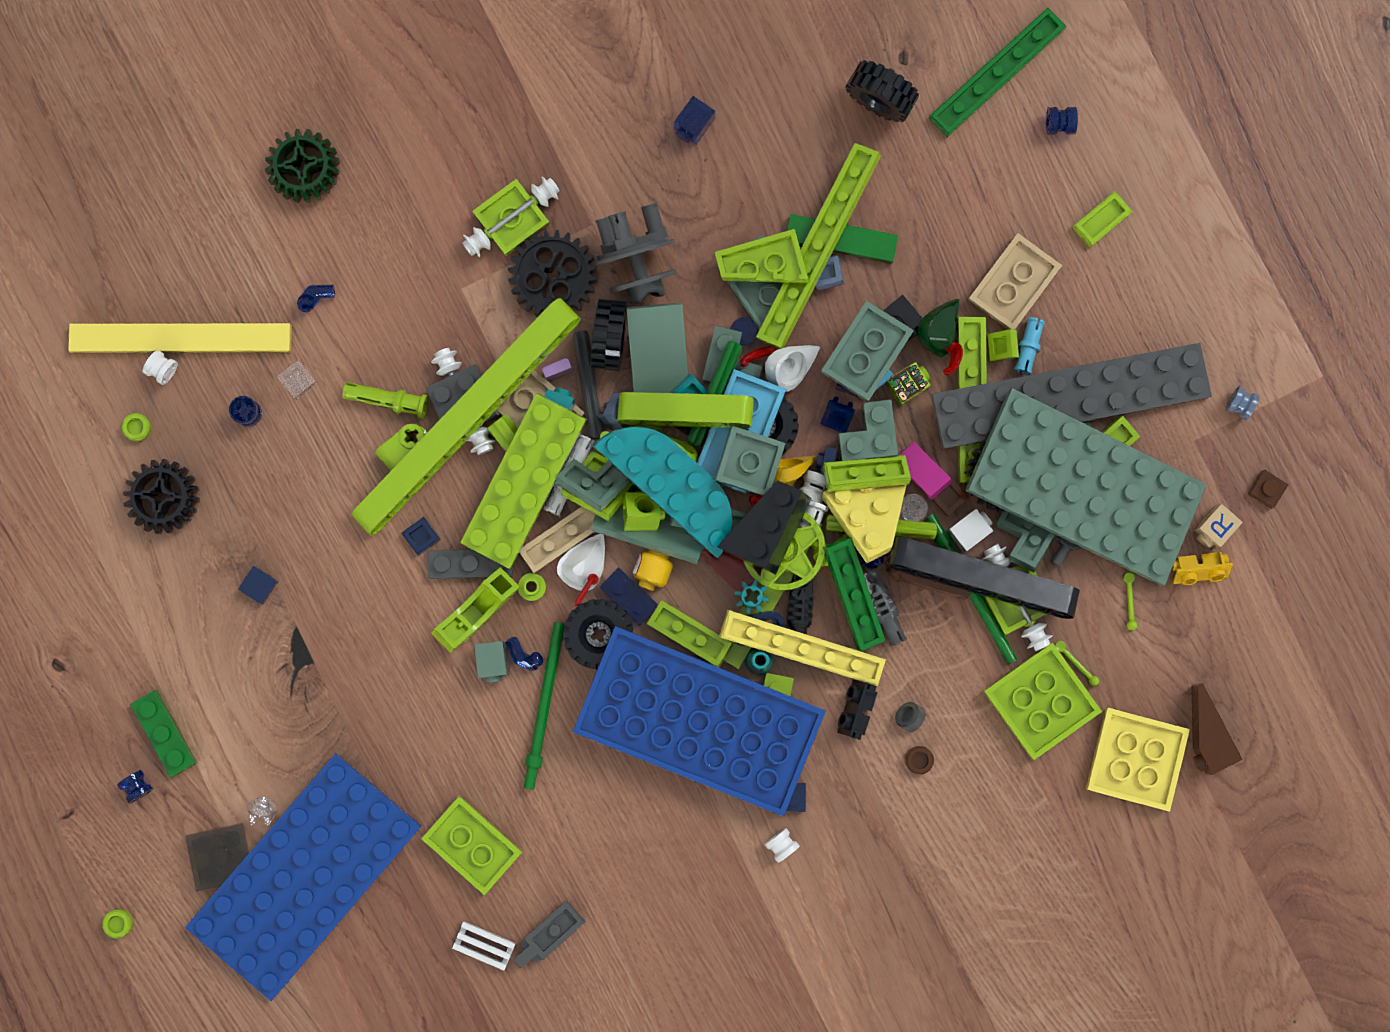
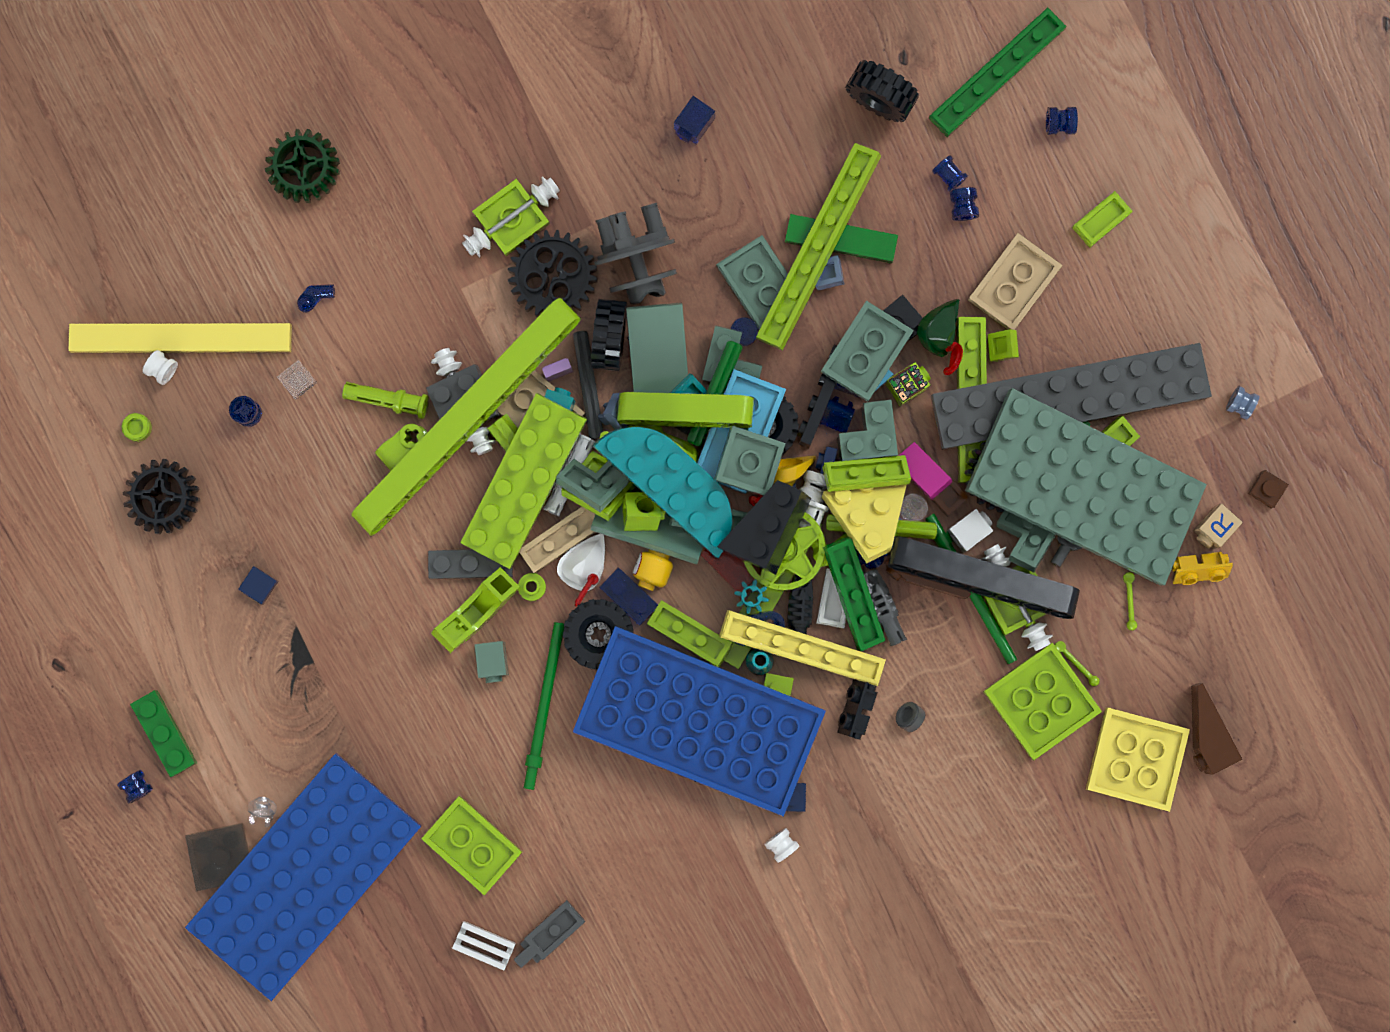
(117, 923): lime tile -> none
(421, 536): dark blue tile -> none
(522, 658): clear blue arm -> none
(764, 260): lime wing -> none
(786, 365): white piece -> none
(817, 407): none -> black plate
(830, 608): none -> white tile
(919, 760): reddish brown tile -> none
(950, 173): none -> clear blue bush
(964, 204): none -> clear blue wheel
(1029, 346): medium azure pin -> none

